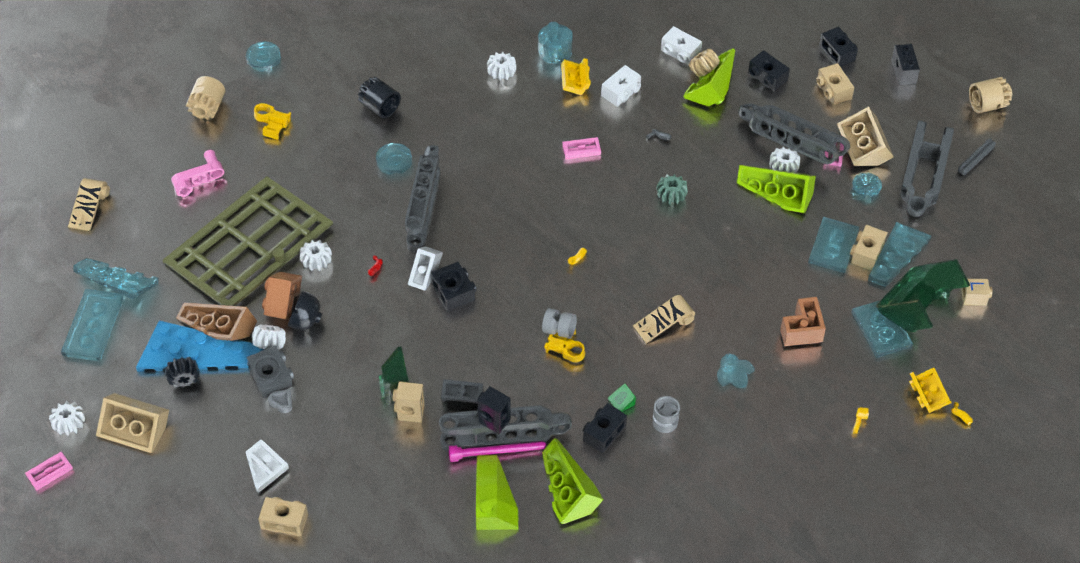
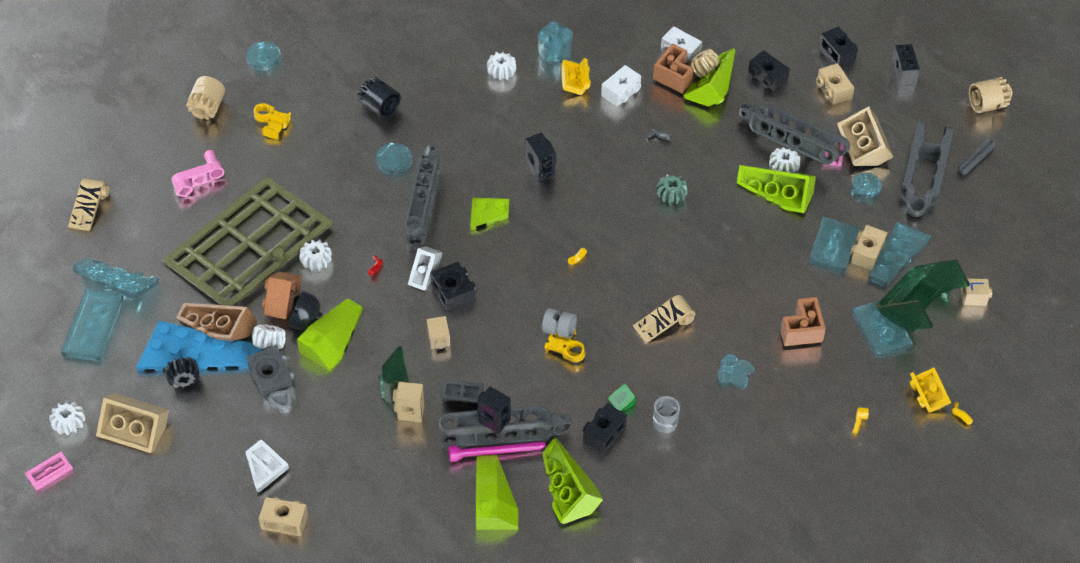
(329, 335): none -> lime wedge
(438, 332): none -> tan brick
(488, 211): none -> lime wing
(540, 157): none -> black brick
(581, 148): bright pink tile -> none
(672, 69): none -> nougat brick

